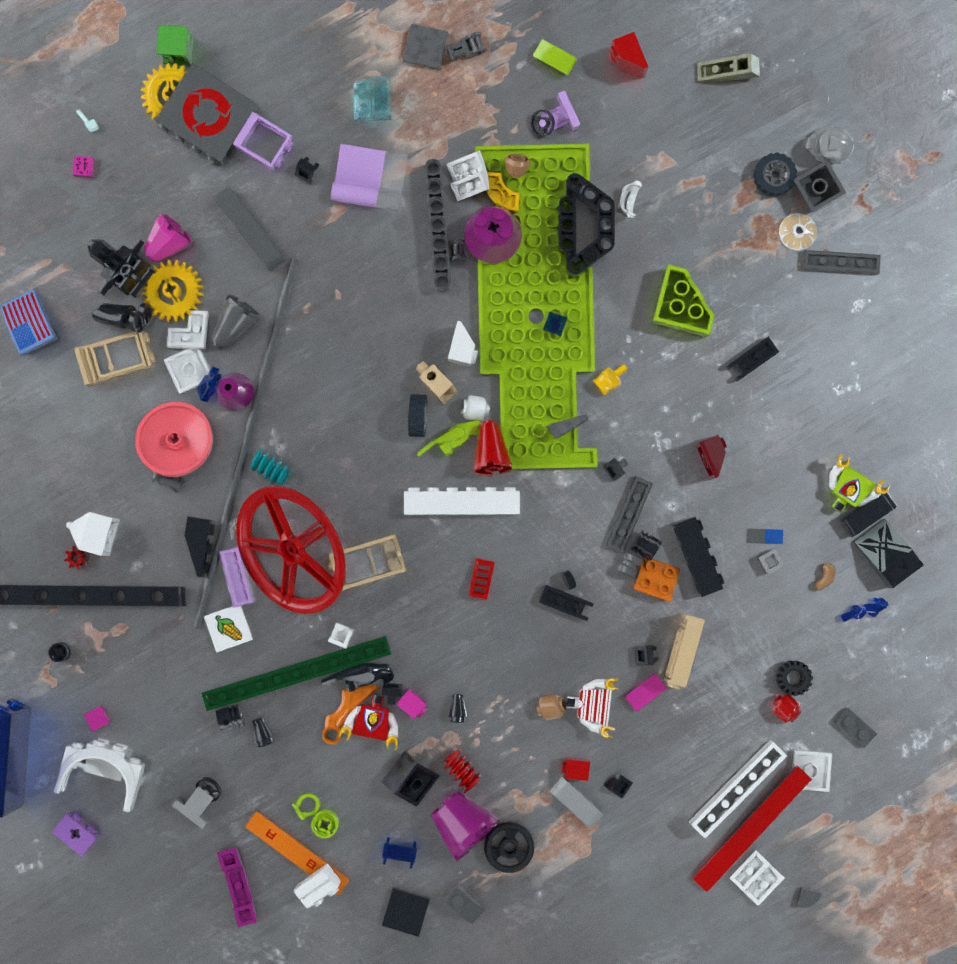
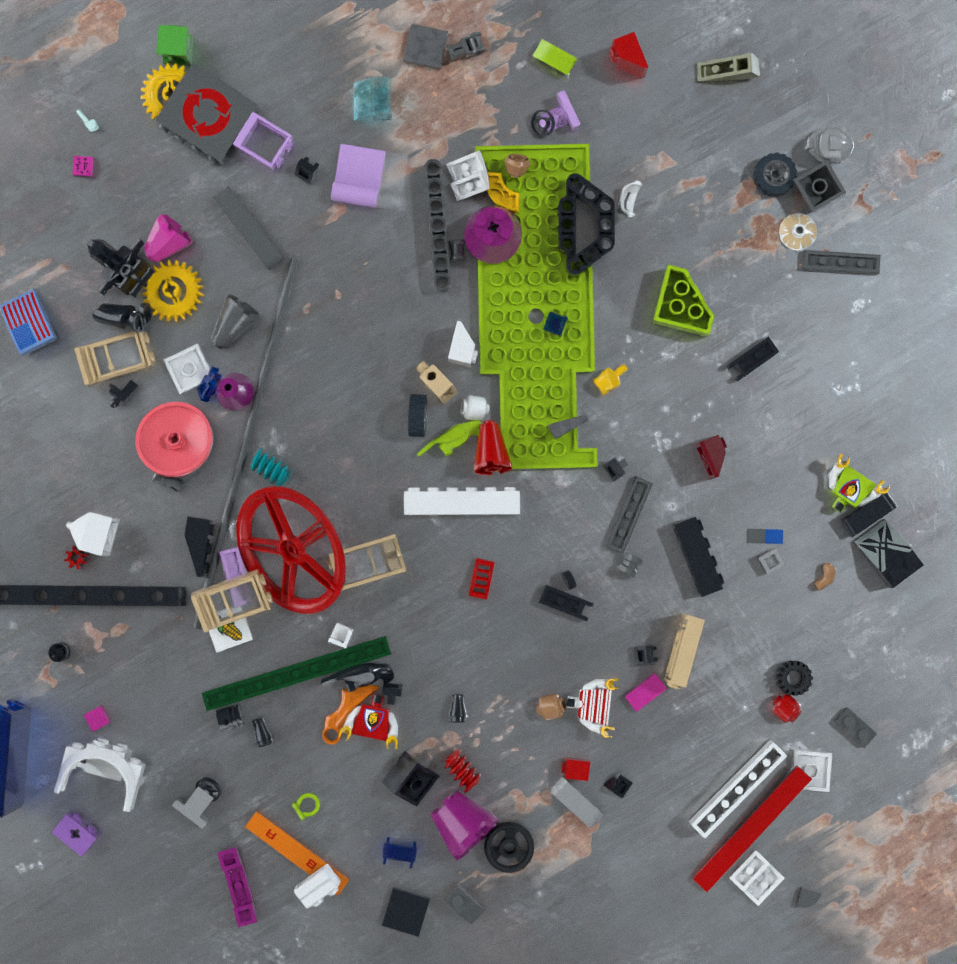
(122, 396): none -> black piece
(193, 336): white tile -> none
(231, 600): none -> tan door
(326, 815): lime wheel -> none
(412, 704): dark pink brick -> none
(646, 545): black piece -> none
(657, 579): orange hinge -> none
(871, 608): clear blue animal -> none

